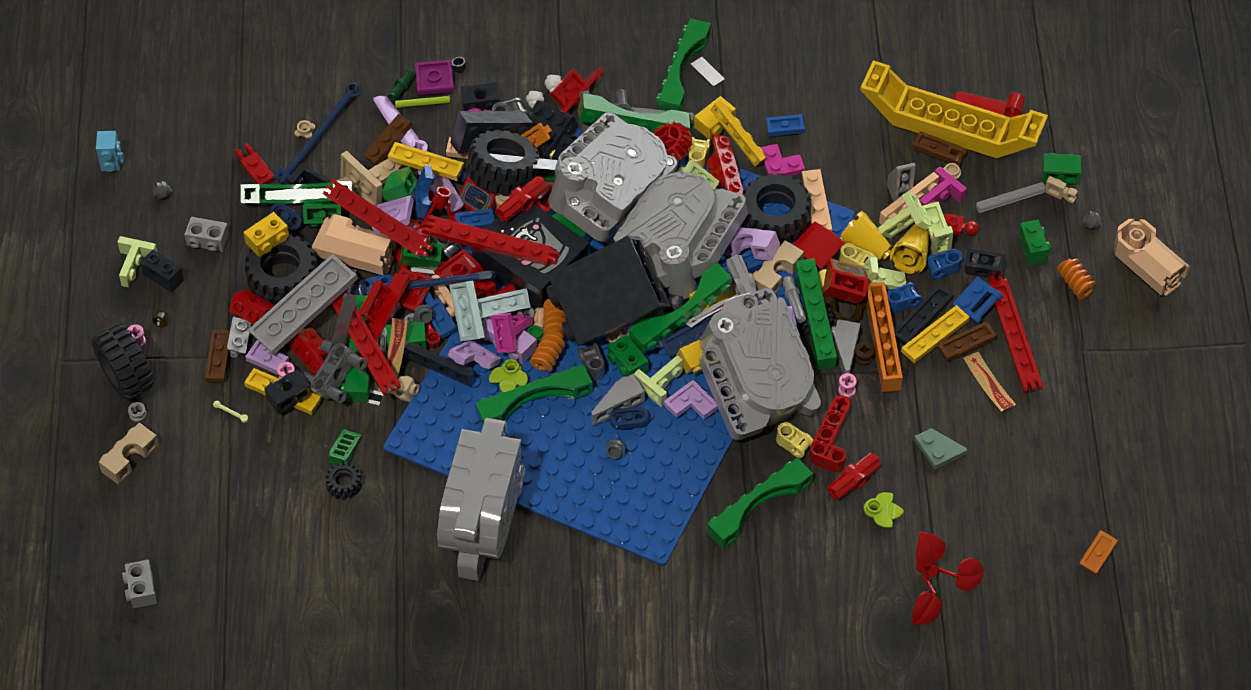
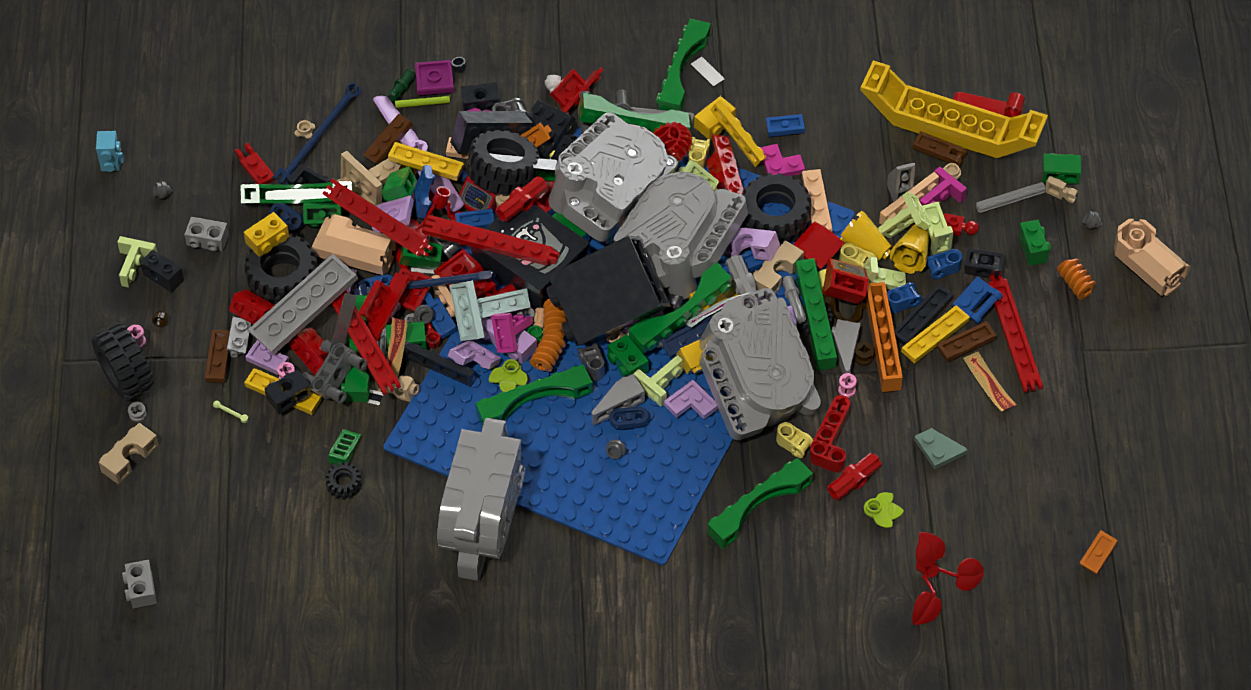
(533, 96): white plate -> none

